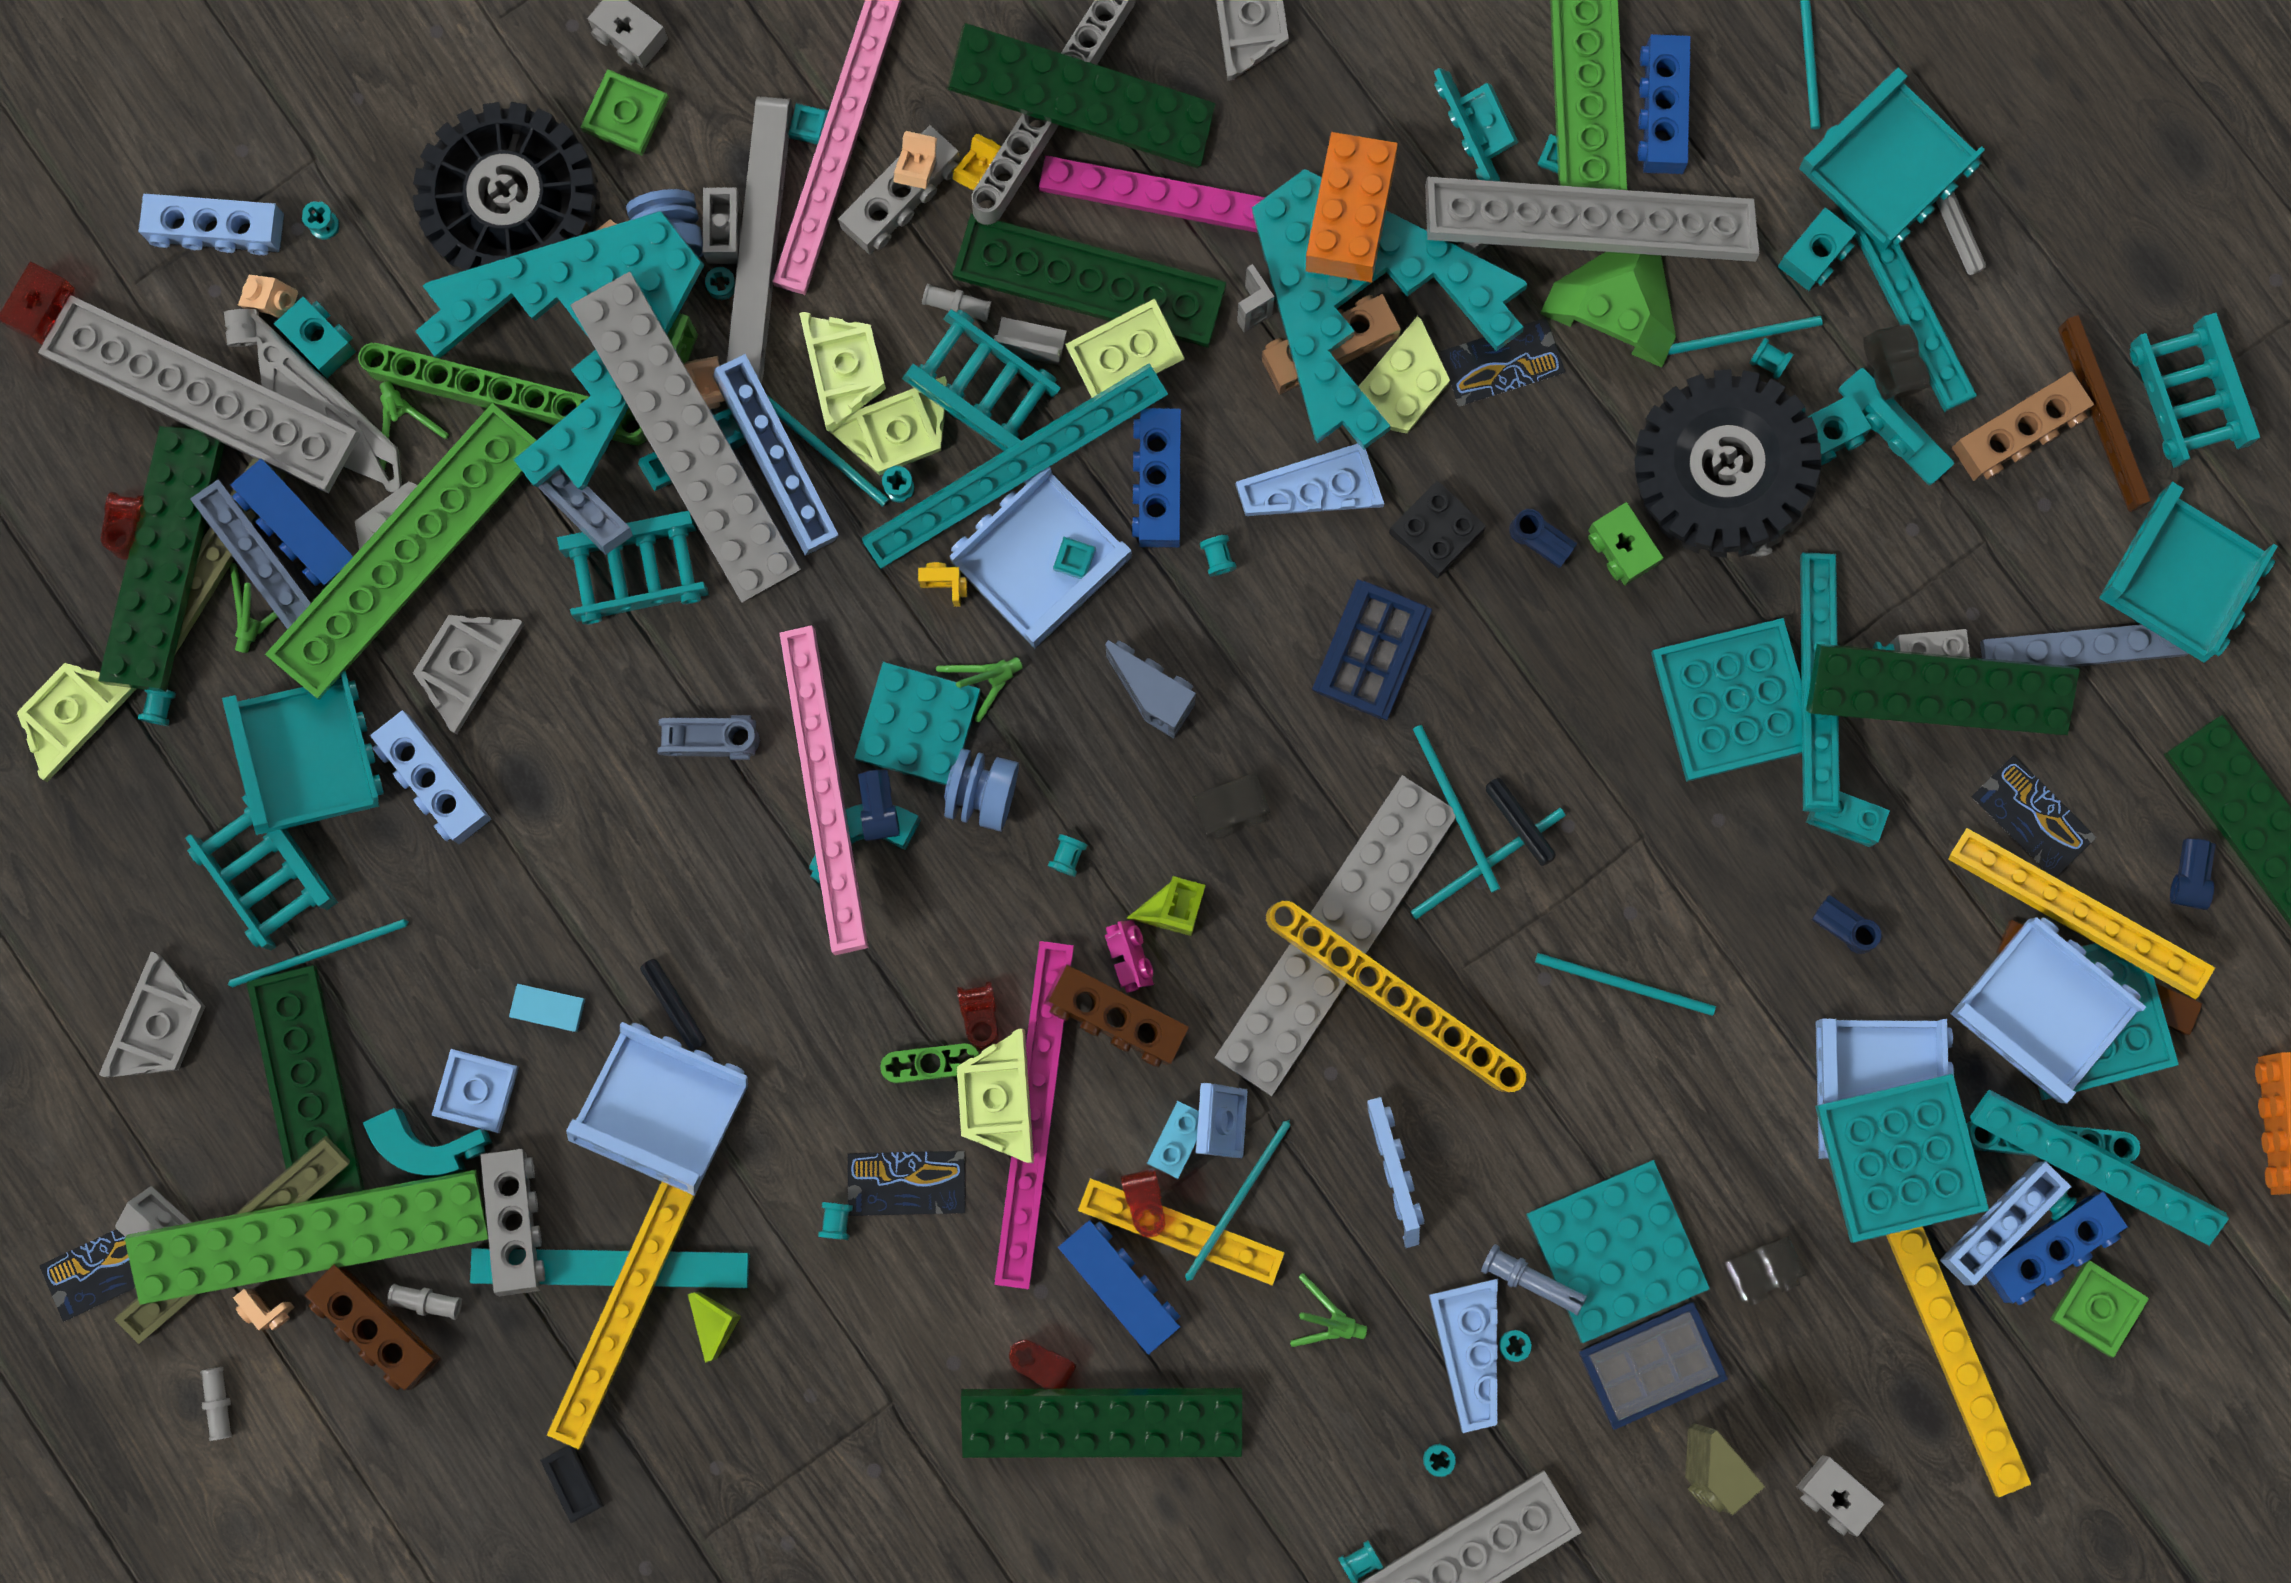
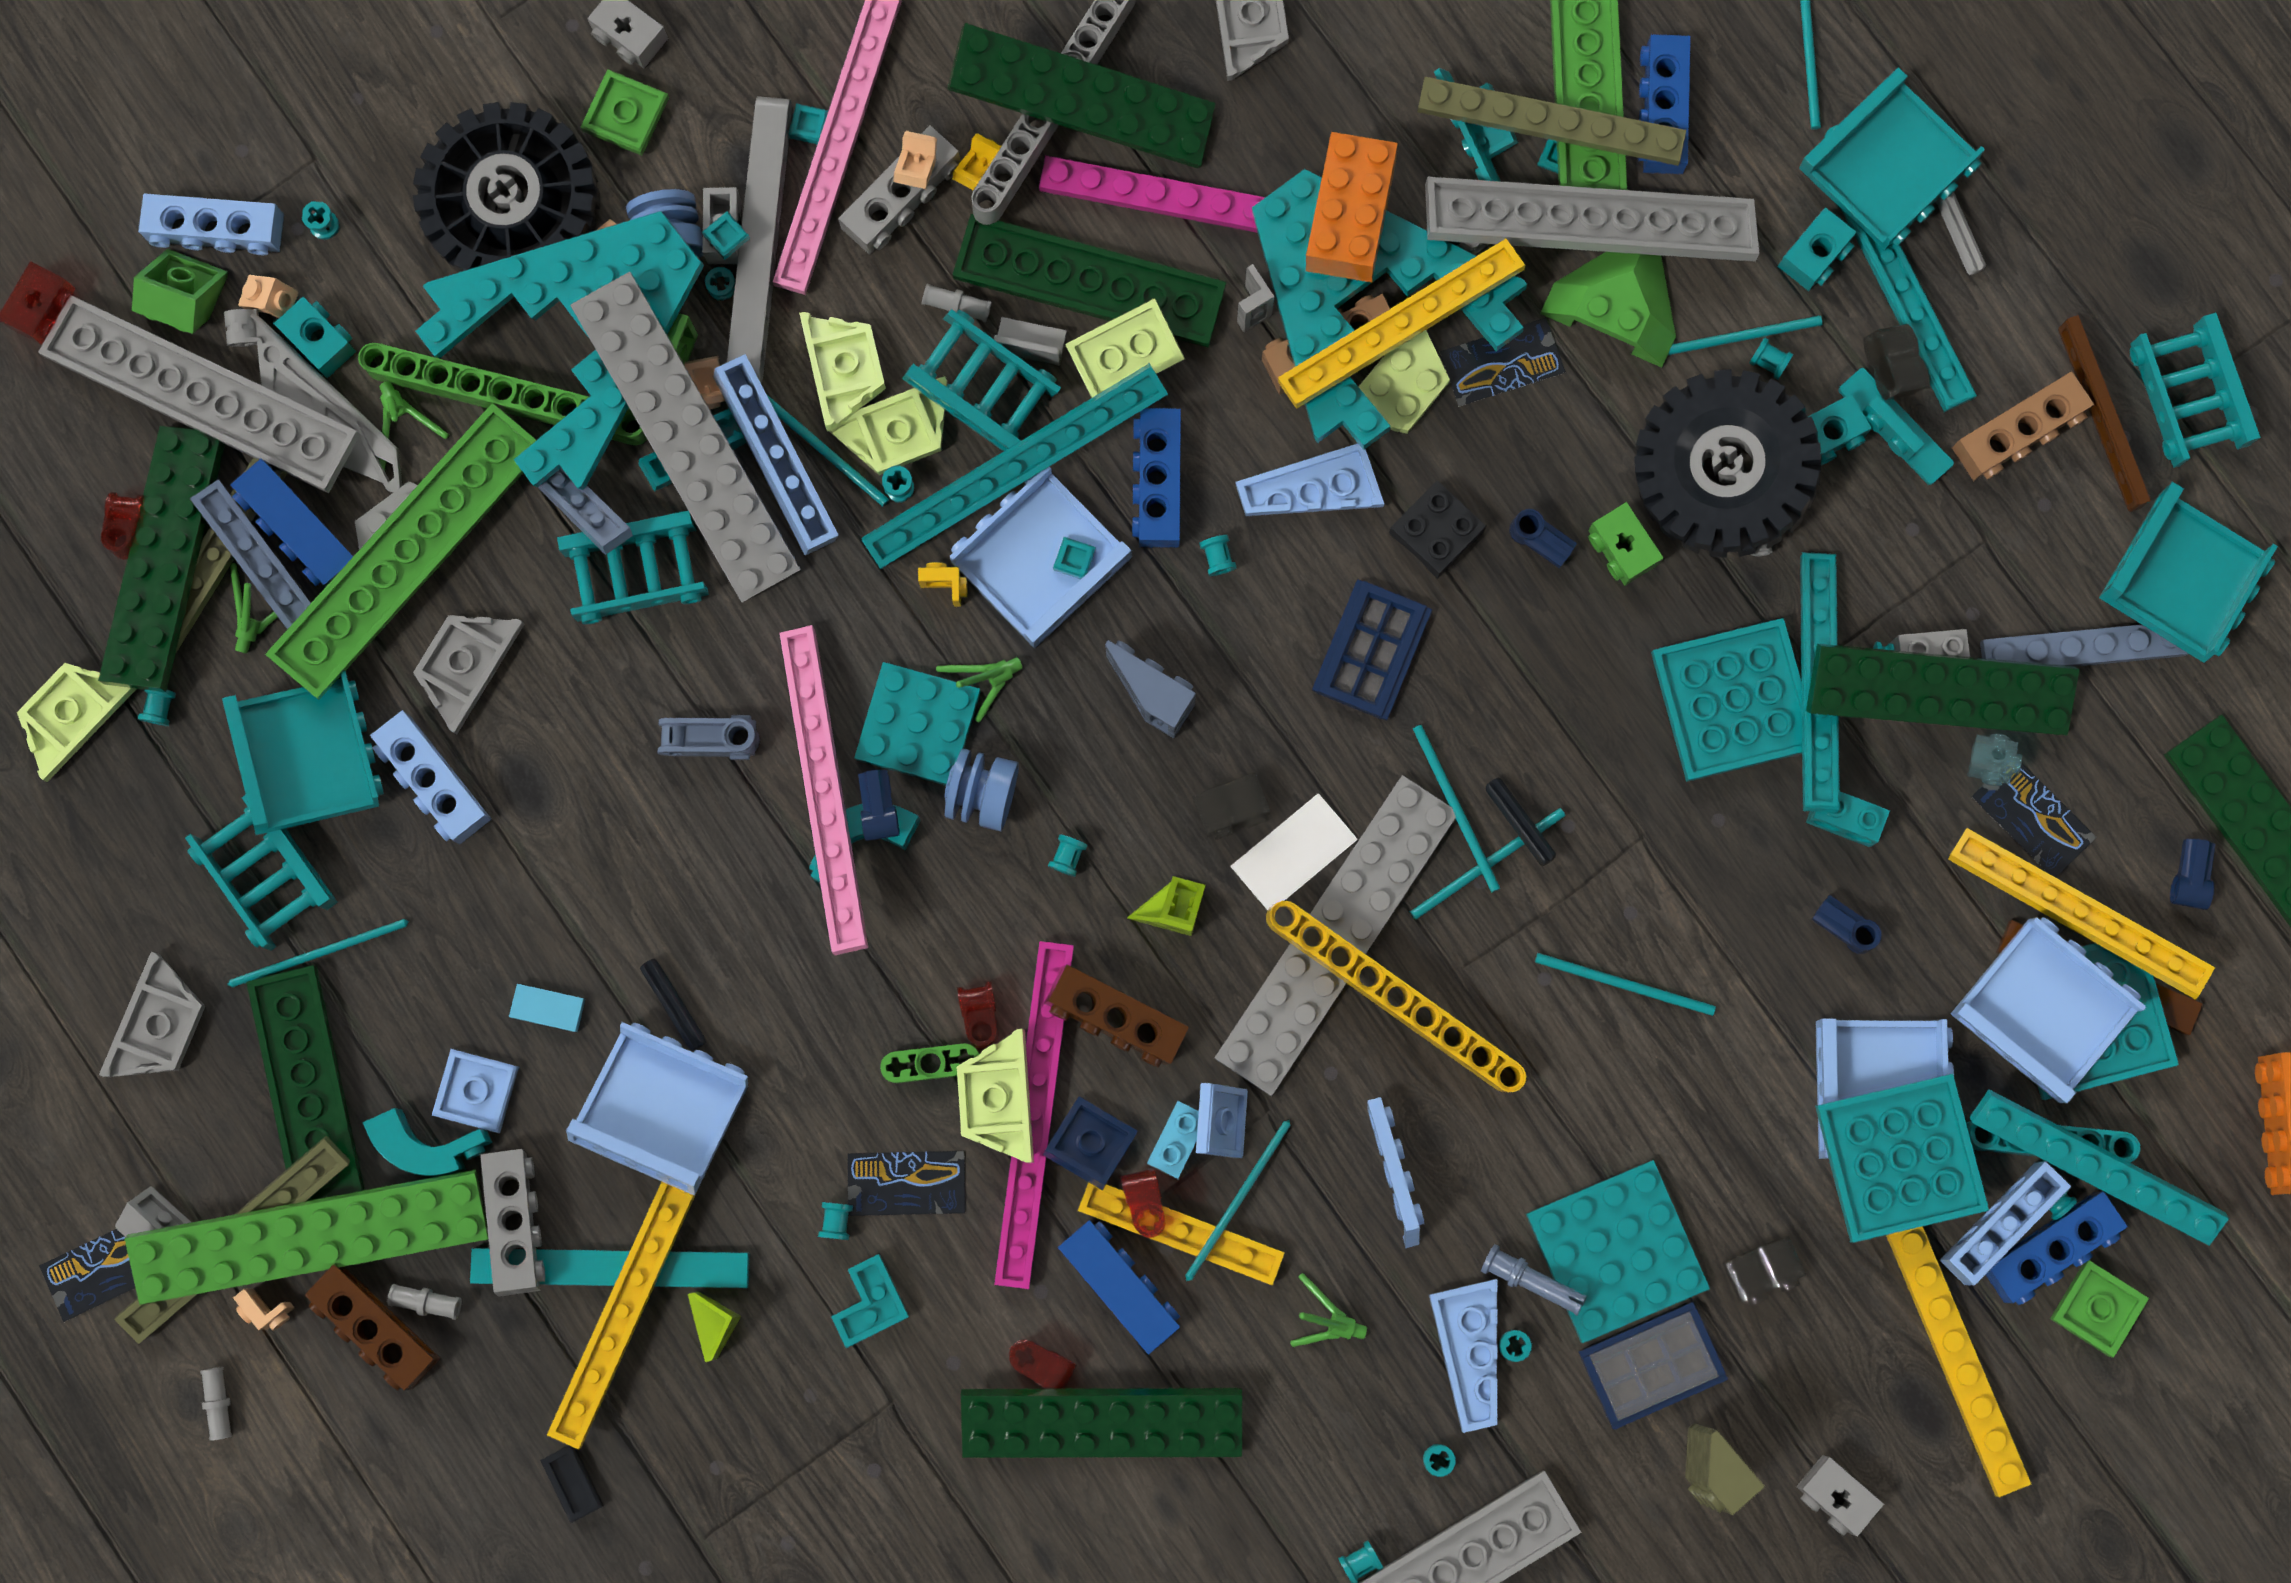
(178, 291): none -> bright green slope
(725, 235): none -> teal tile
(879, 1306): none -> teal plate
(1090, 1143): none -> dark blue plate
(1127, 940): dark pink hinge -> none
(1294, 852): none -> white sticker
(1401, 323): none -> yellow plate
(1551, 121): none -> olive plate
(1994, 759): none -> clear light blue brick

